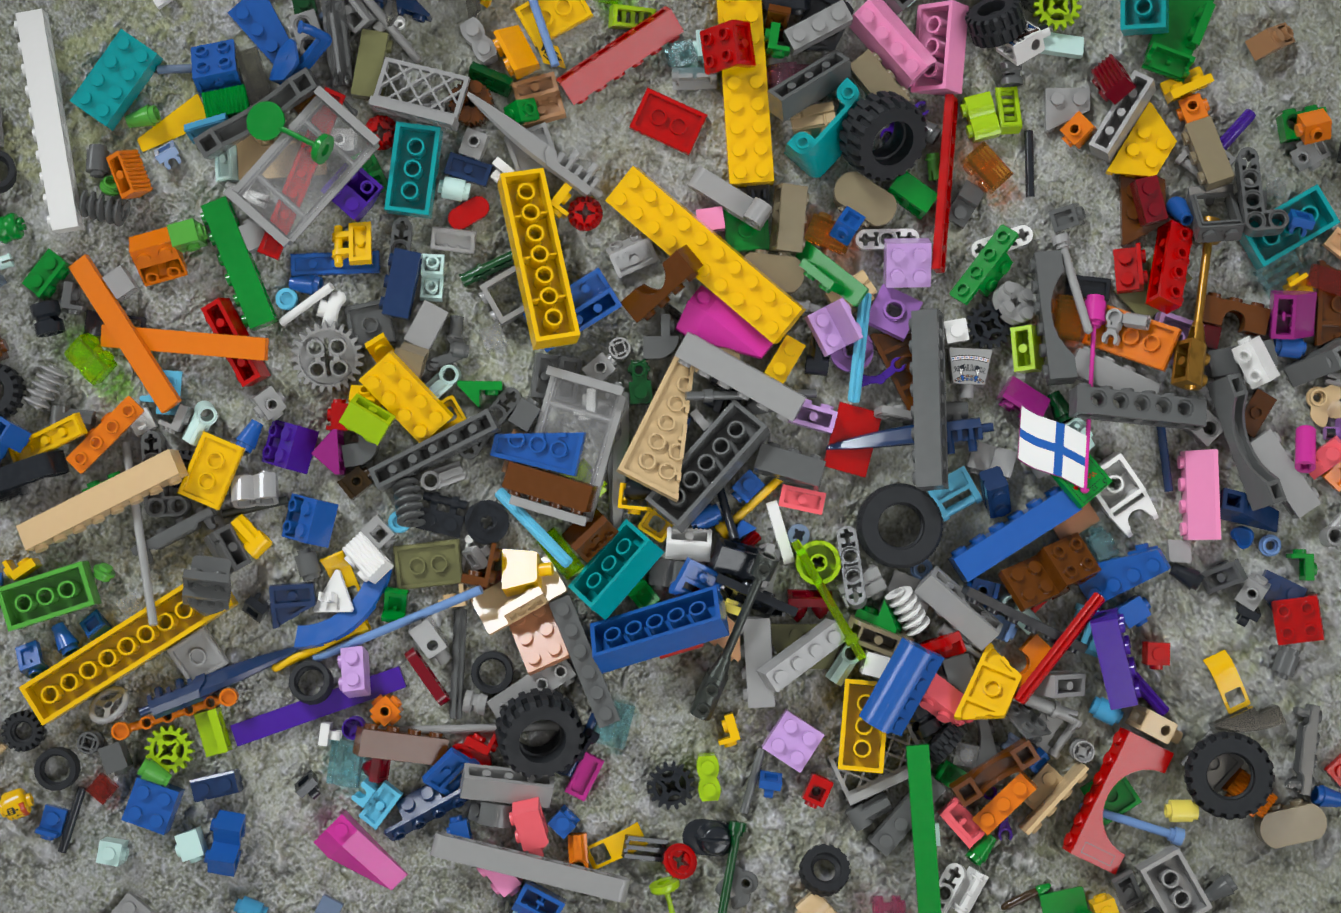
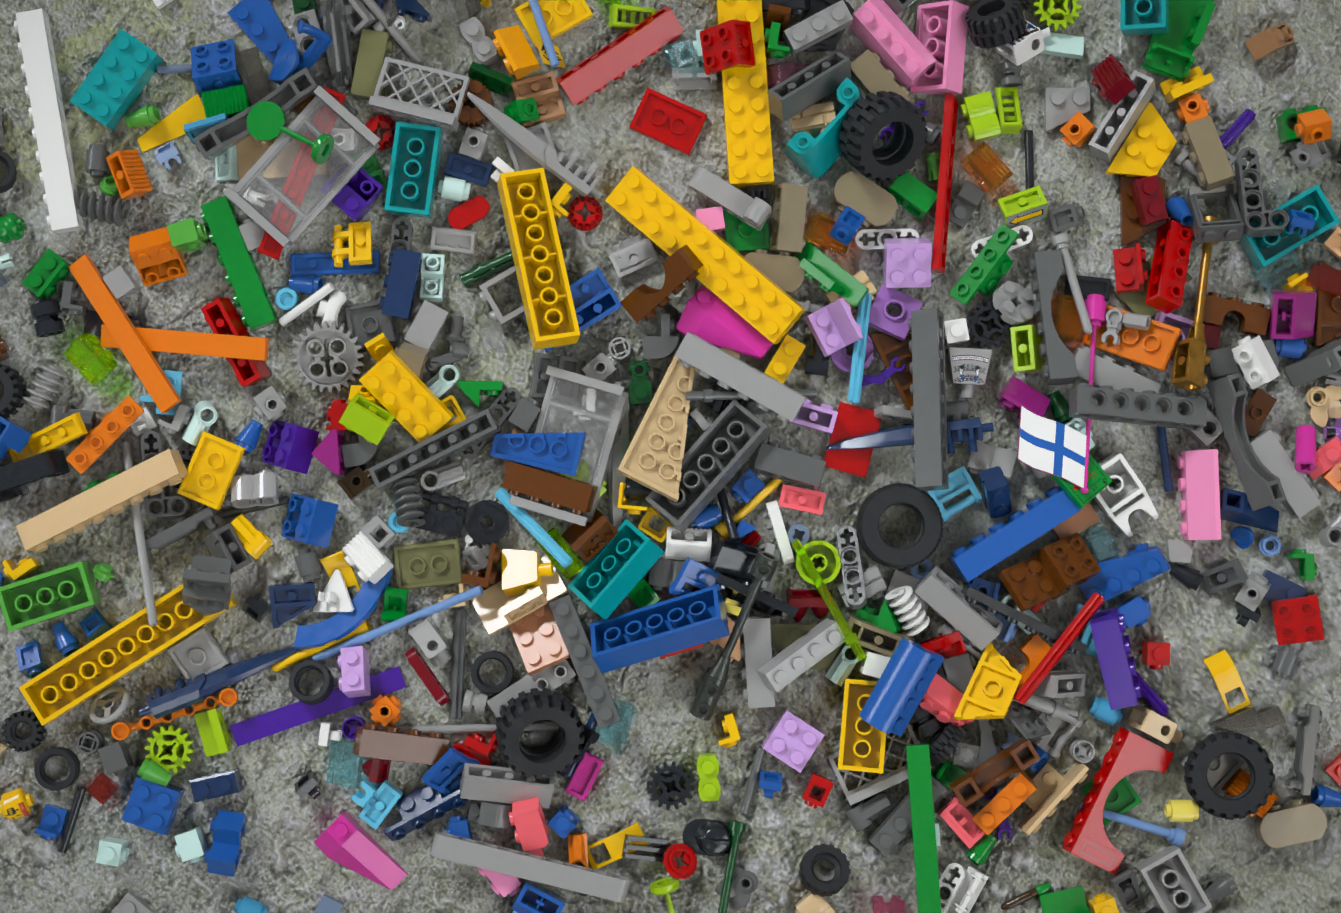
(1023, 207): none -> lime panel

